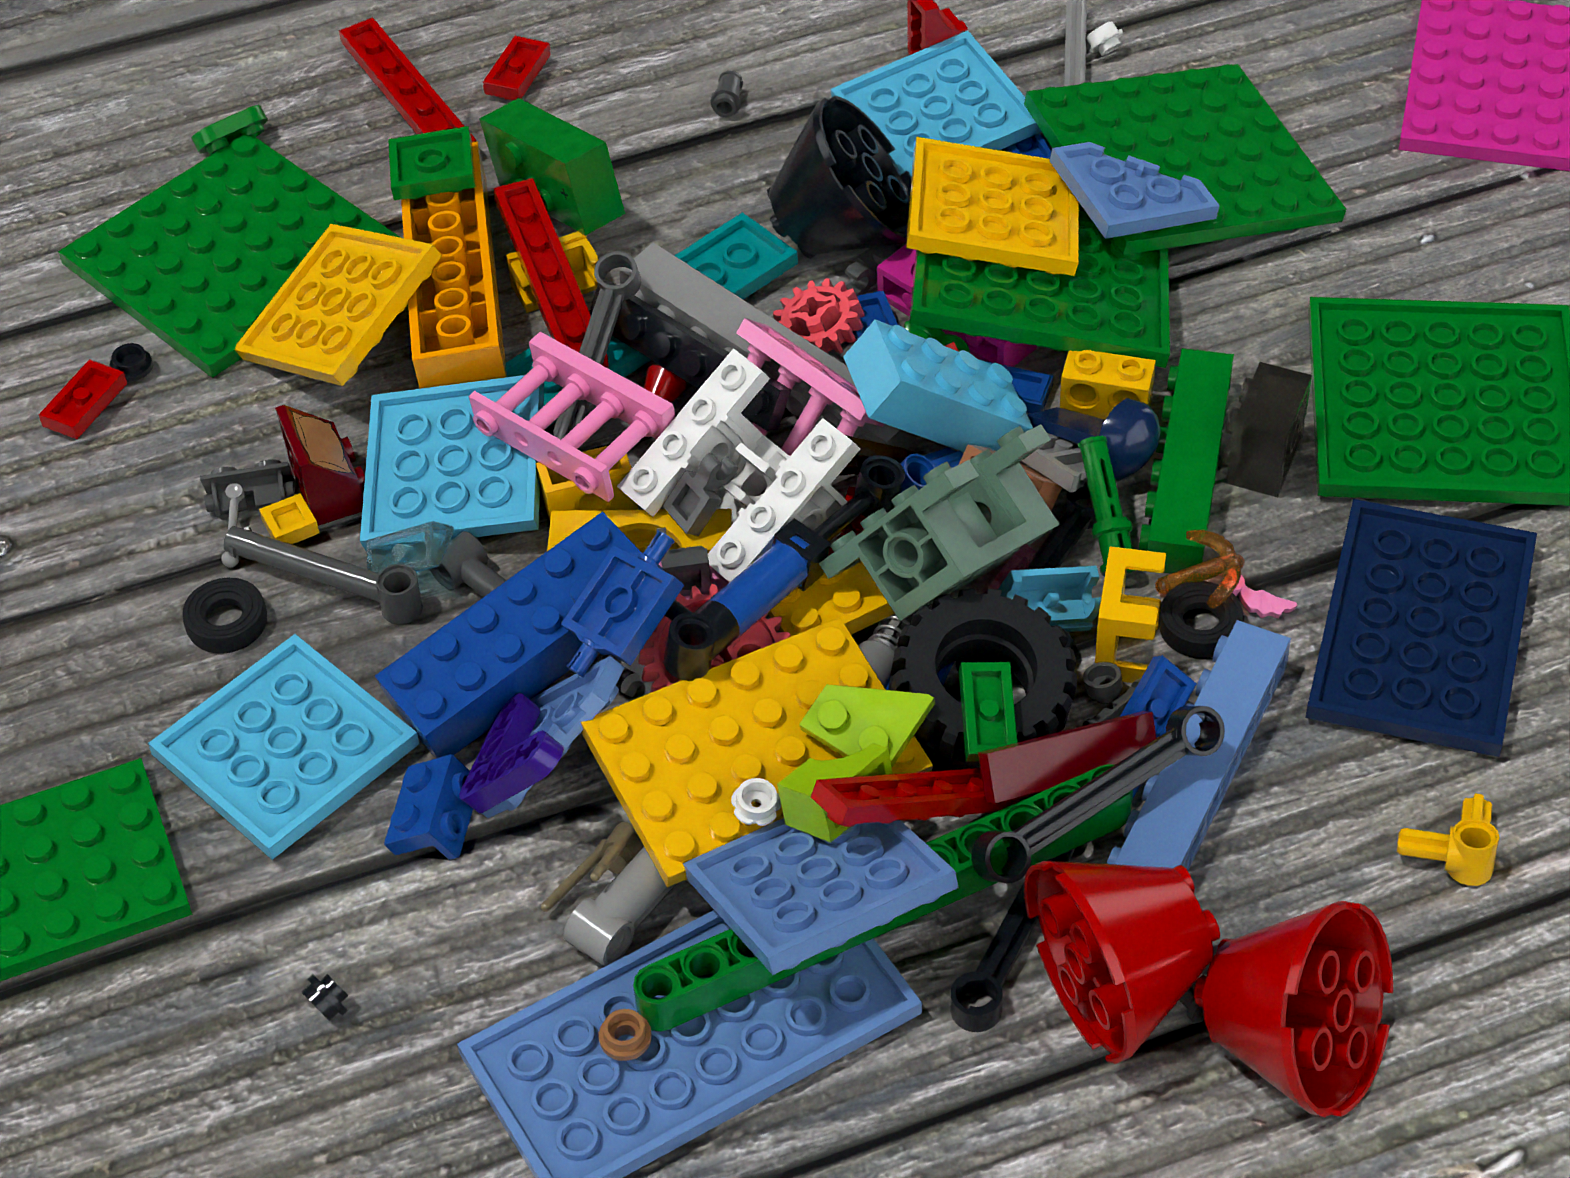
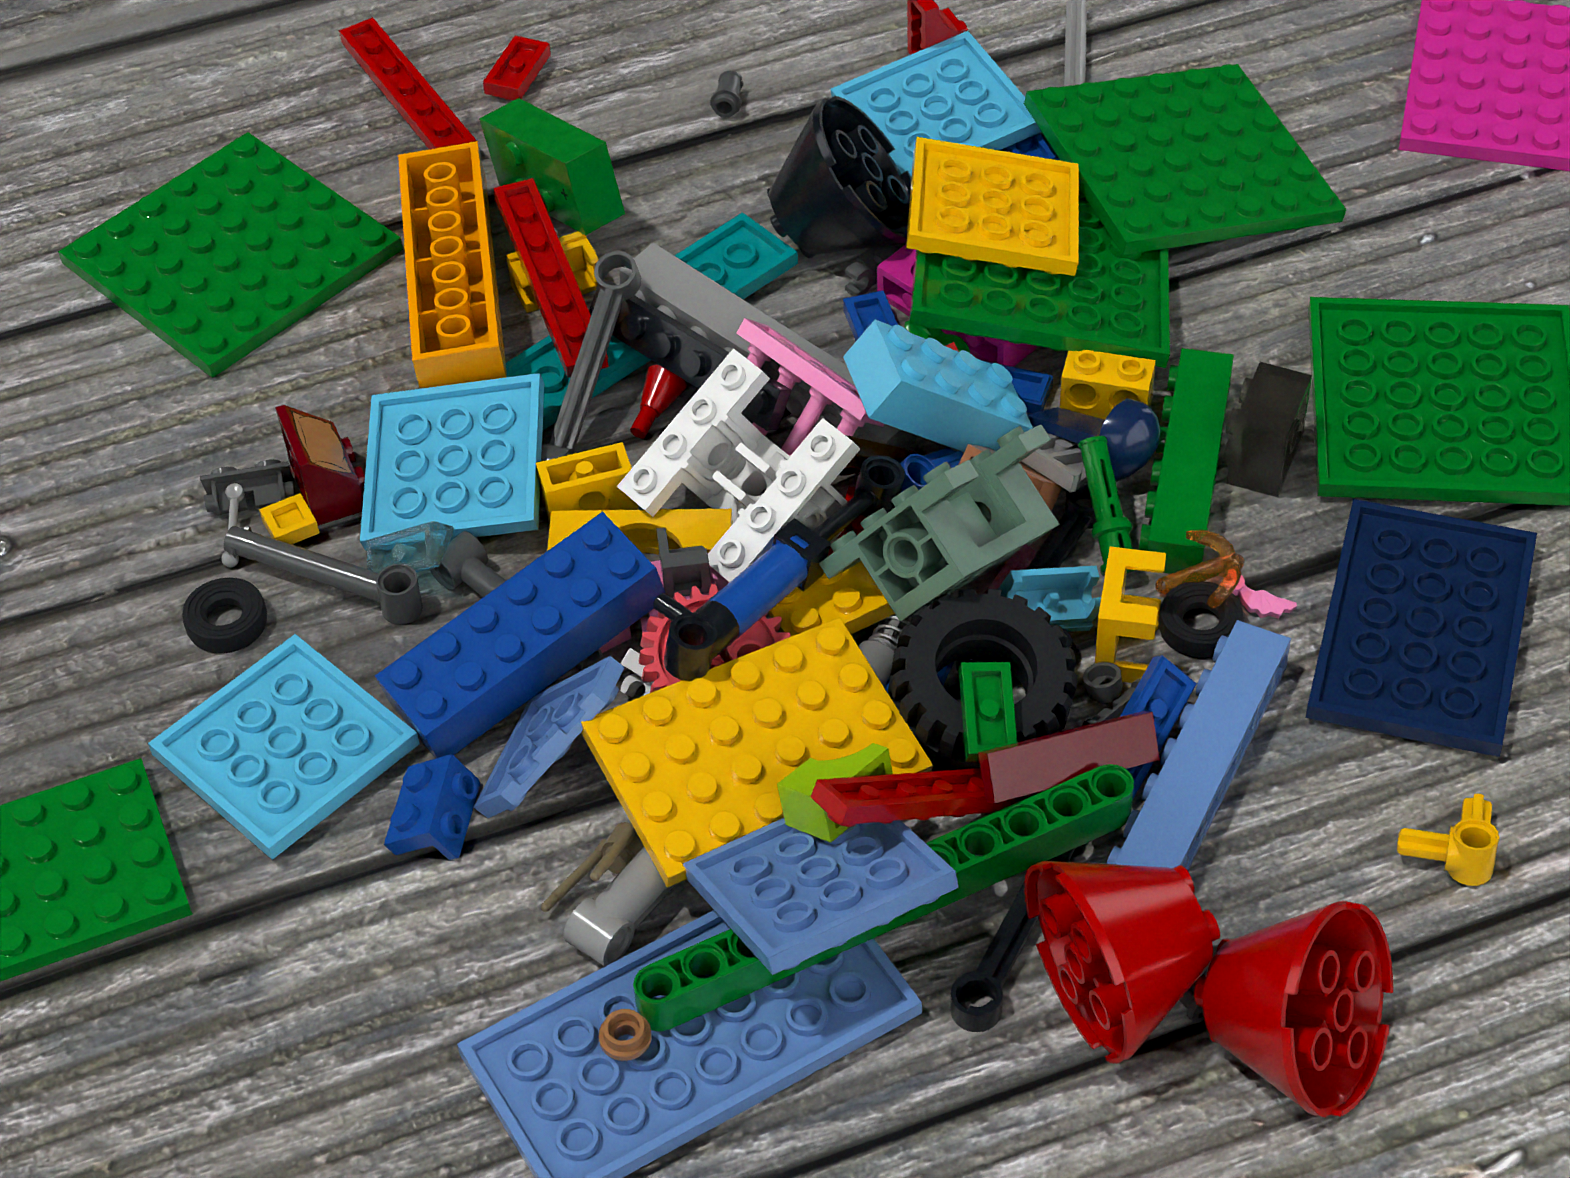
(83, 399): red plate -> none
(132, 360): black plate -> none
(219, 134): green plate -> none
(325, 996): black plate -> none
(338, 303): yellow plate -> none
(431, 163): green plate -> none
(509, 757): dark purple beam -> none
(580, 380): bright pink fence -> none
(622, 604): blue plate -> none
(694, 495): dark grey plate -> none
(758, 791): white plate -> none
(823, 314): coral gear -> none
(856, 717): lime wing -> none
(1098, 793): black piece -> none
(1105, 38): white plate -> none
(1130, 194): medium blue plate -> none

